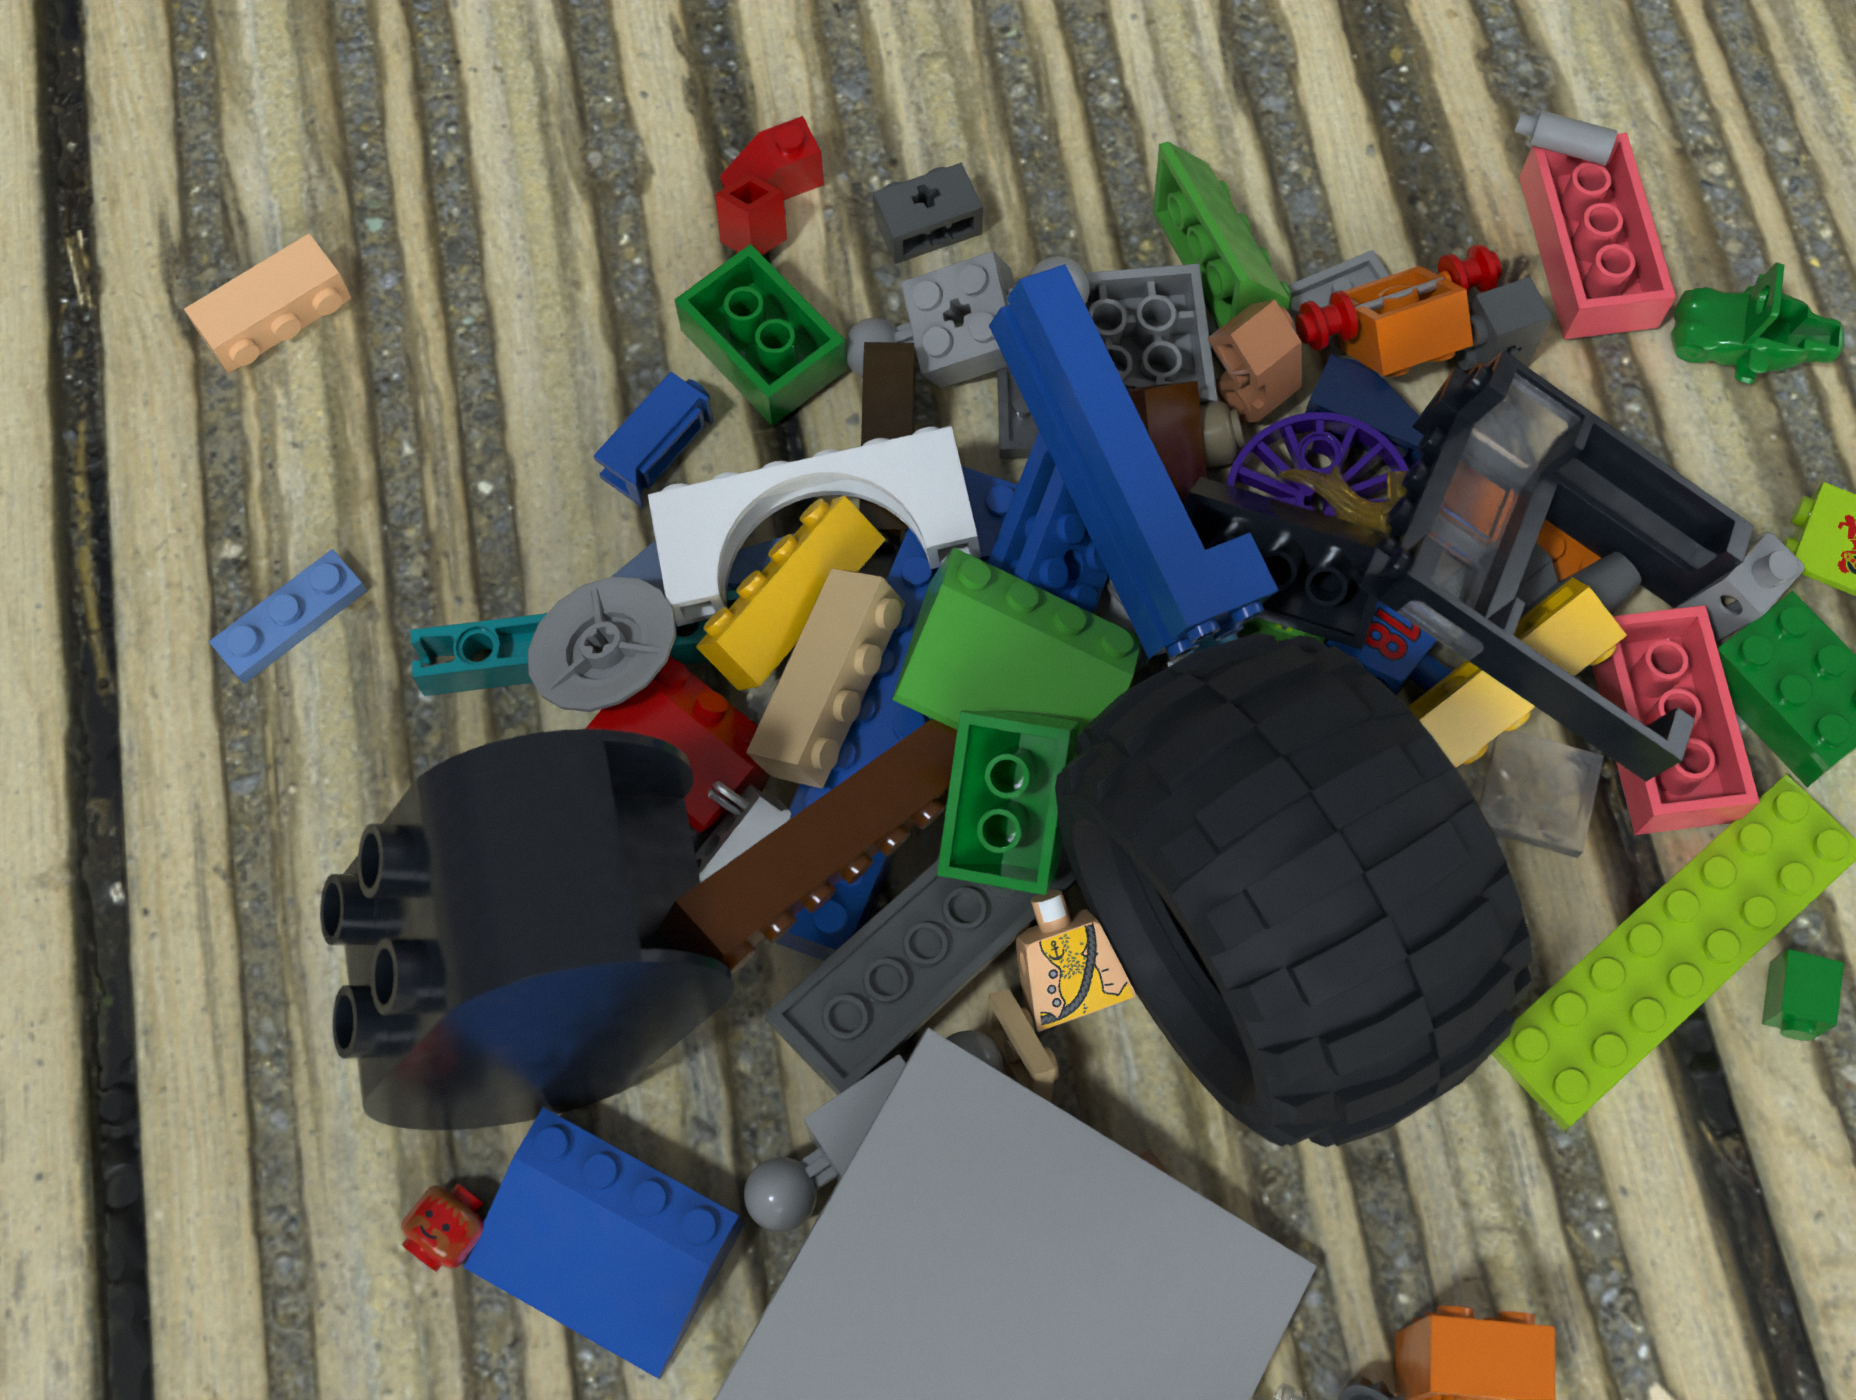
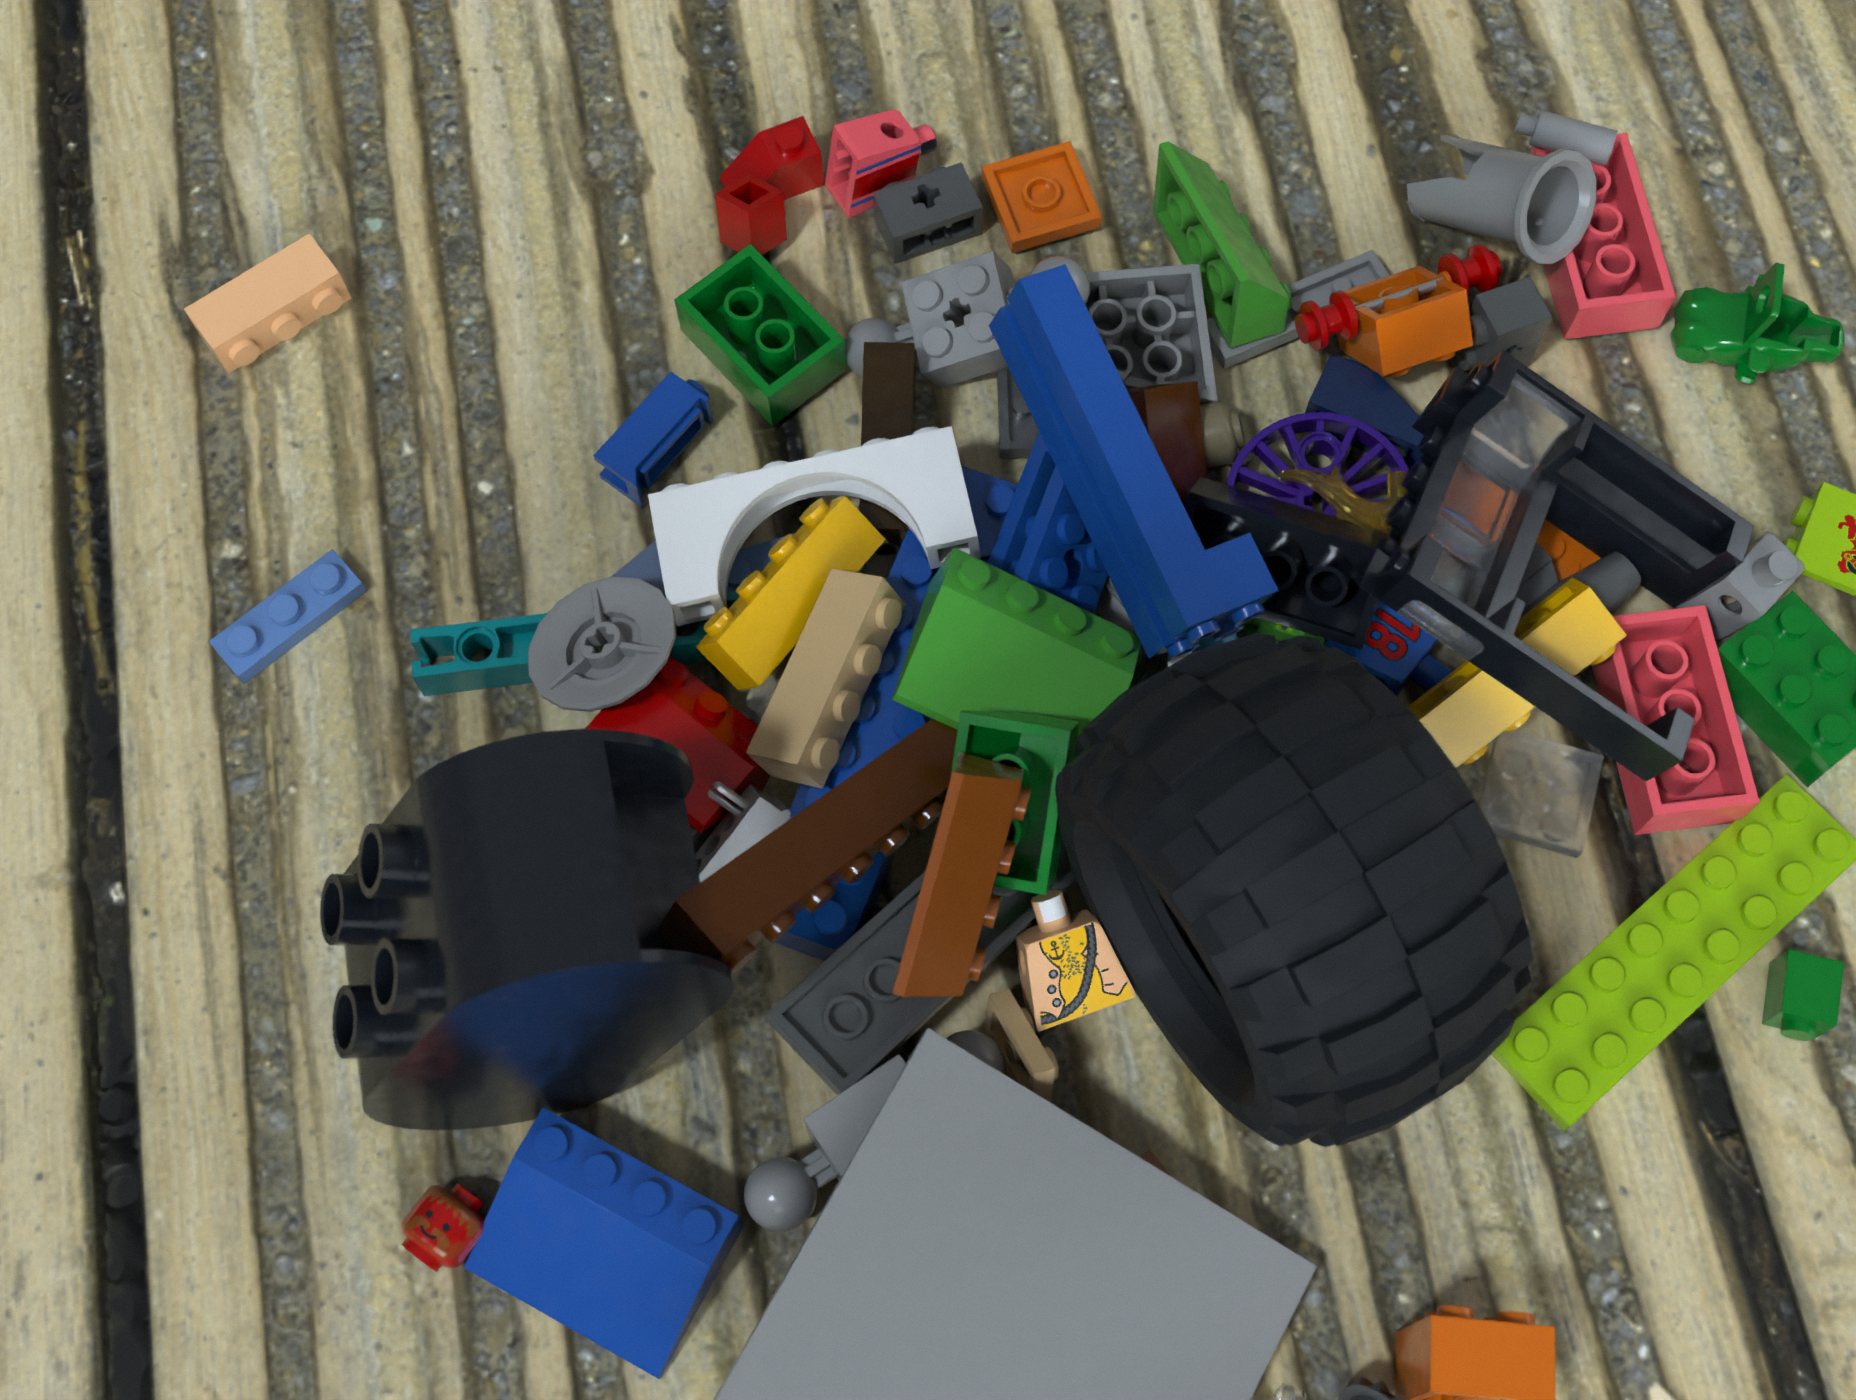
(872, 154): none -> coral torso
(960, 878): none -> dark orange slope
(1041, 197): none -> orange plate
(1260, 360): nougat brick -> none
(1513, 198): none -> light grey piece

